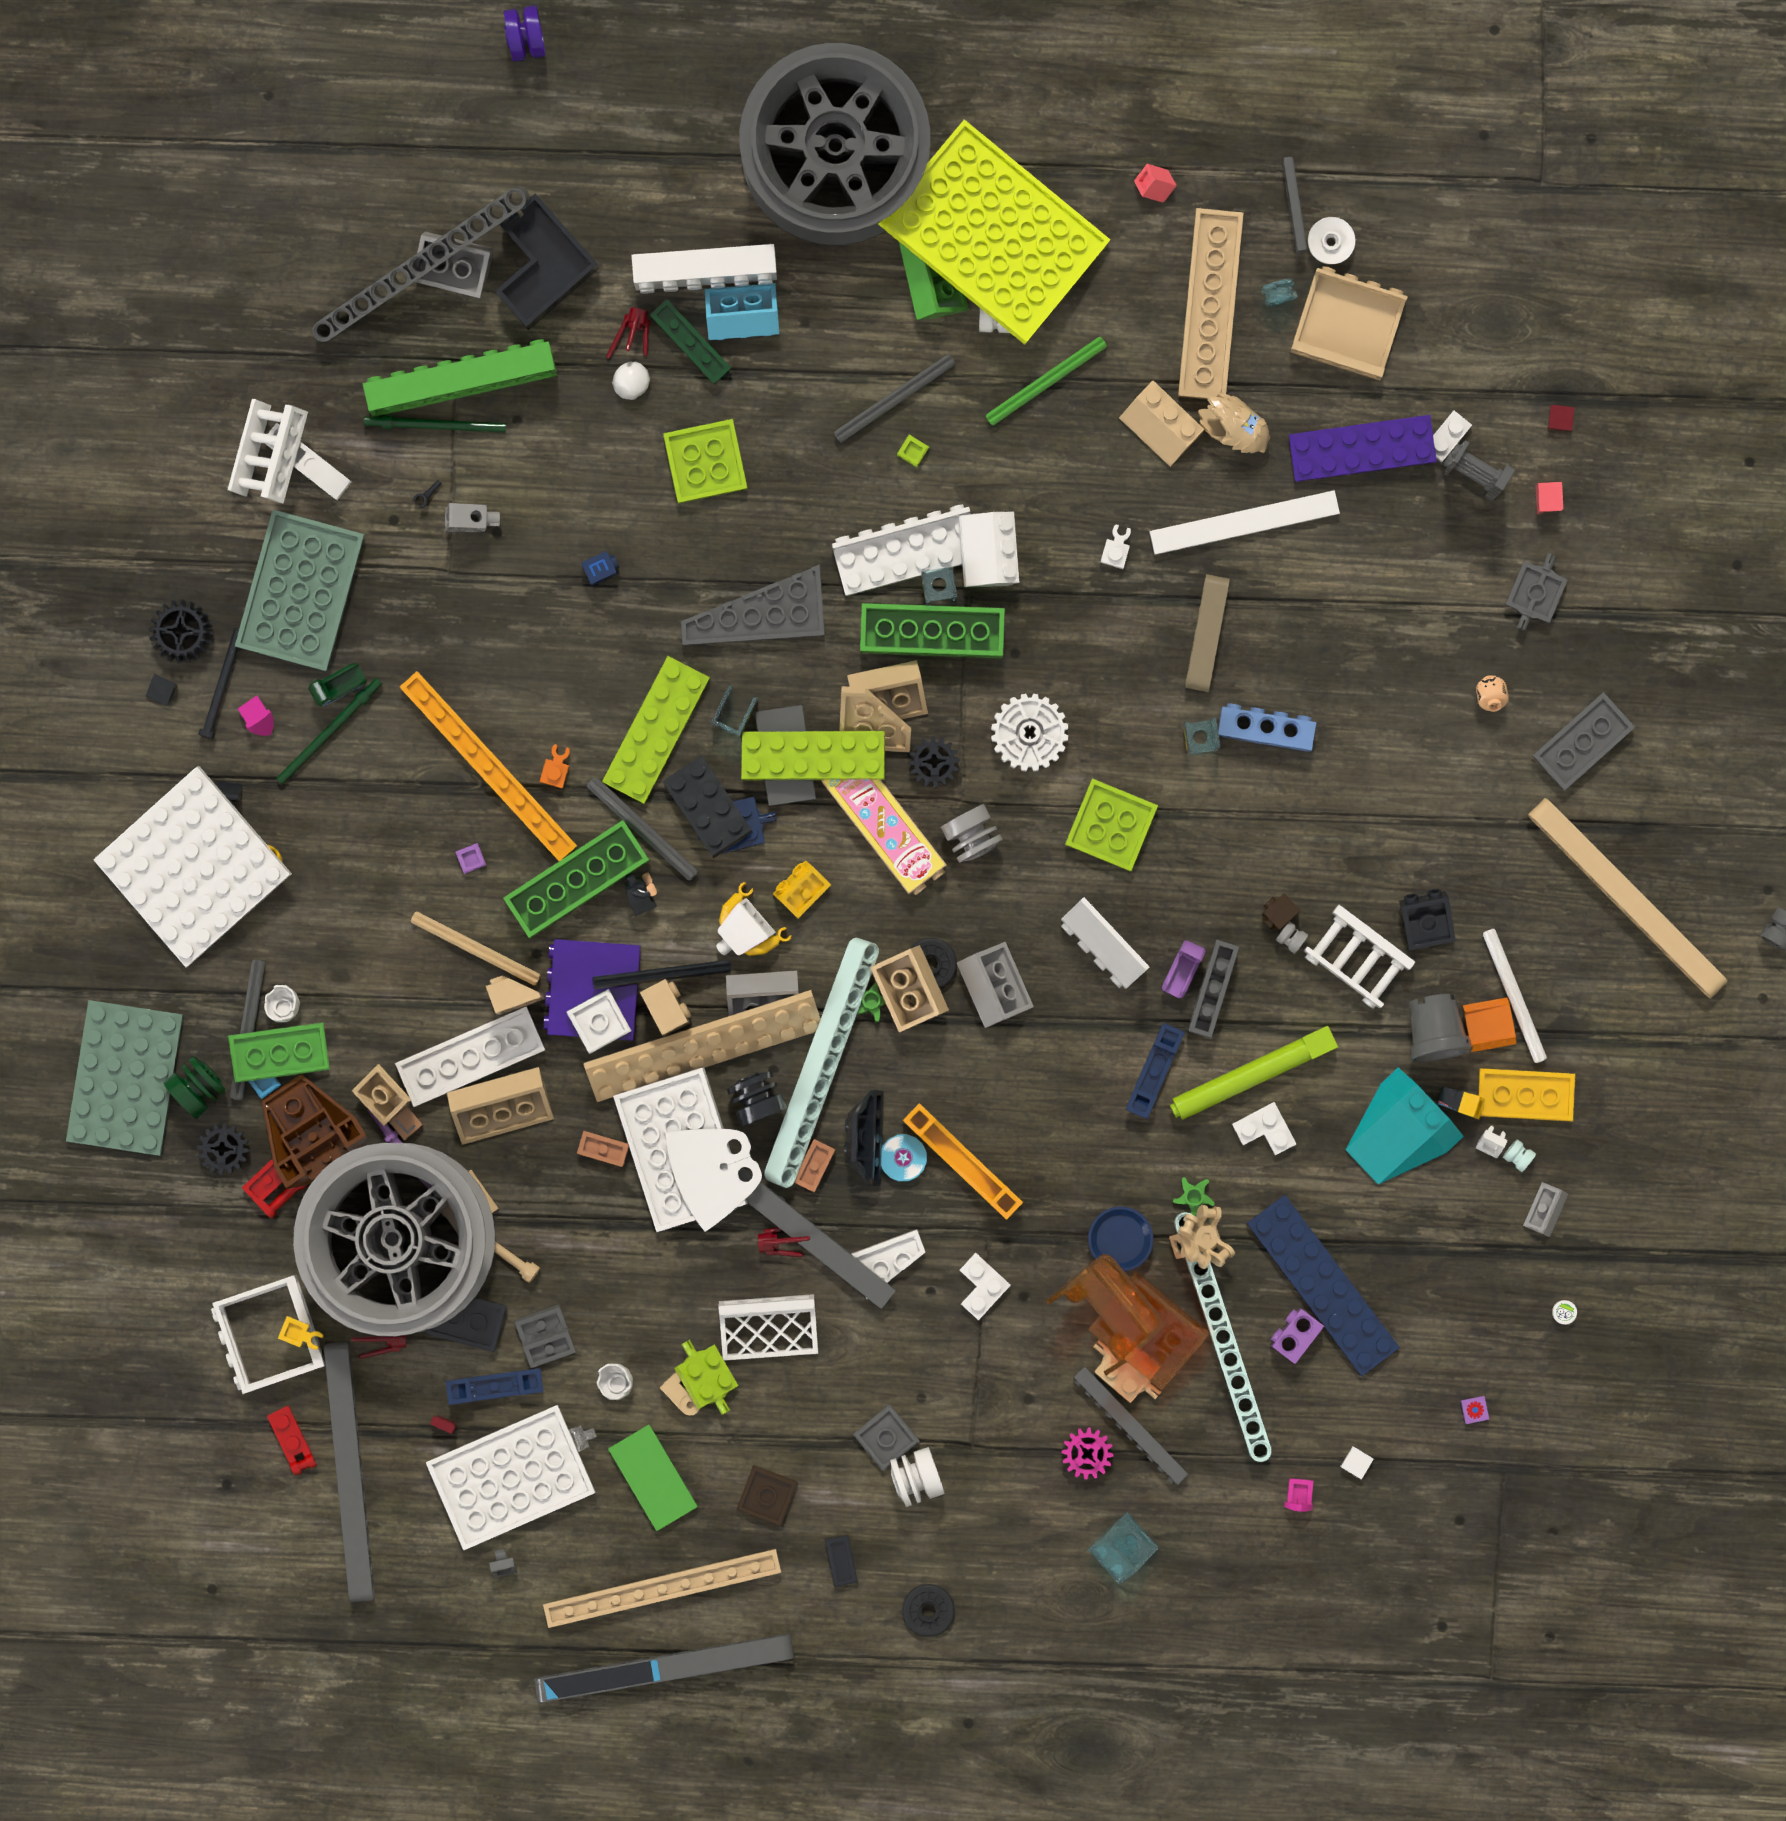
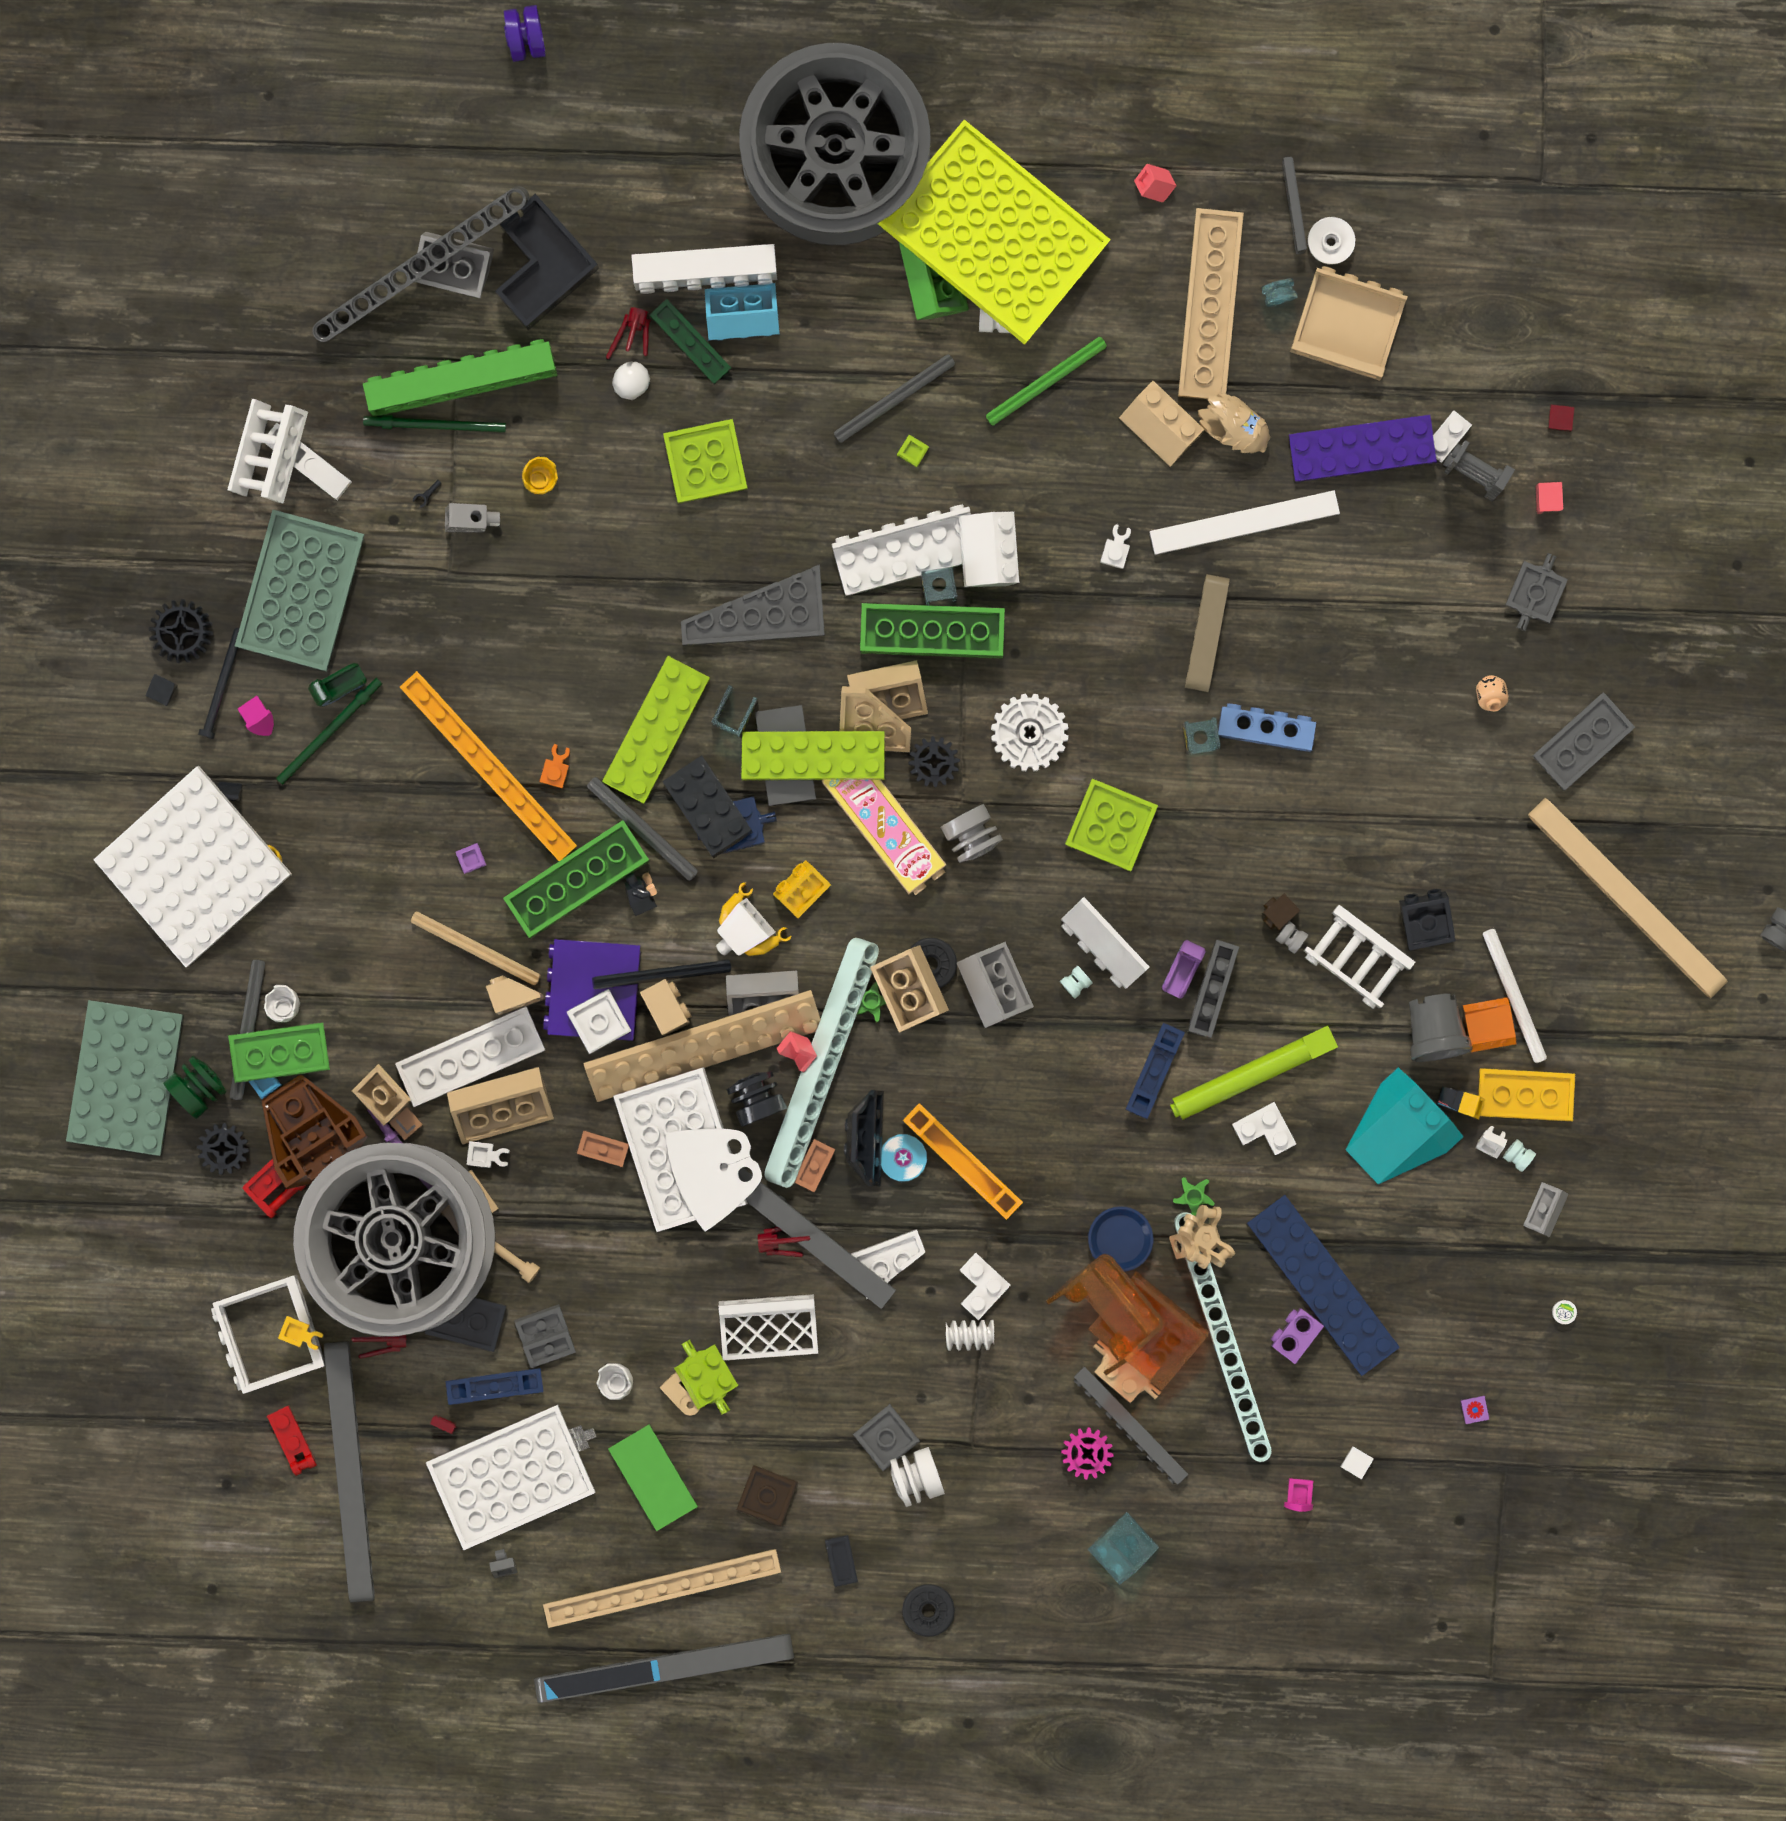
(482, 1154): none -> white plate
(539, 475): none -> yellow hair
(600, 568): dark blue brick -> none
(799, 1049): none -> coral panel
(970, 1335): none -> white piece
(1072, 986): none -> light aqua wheel

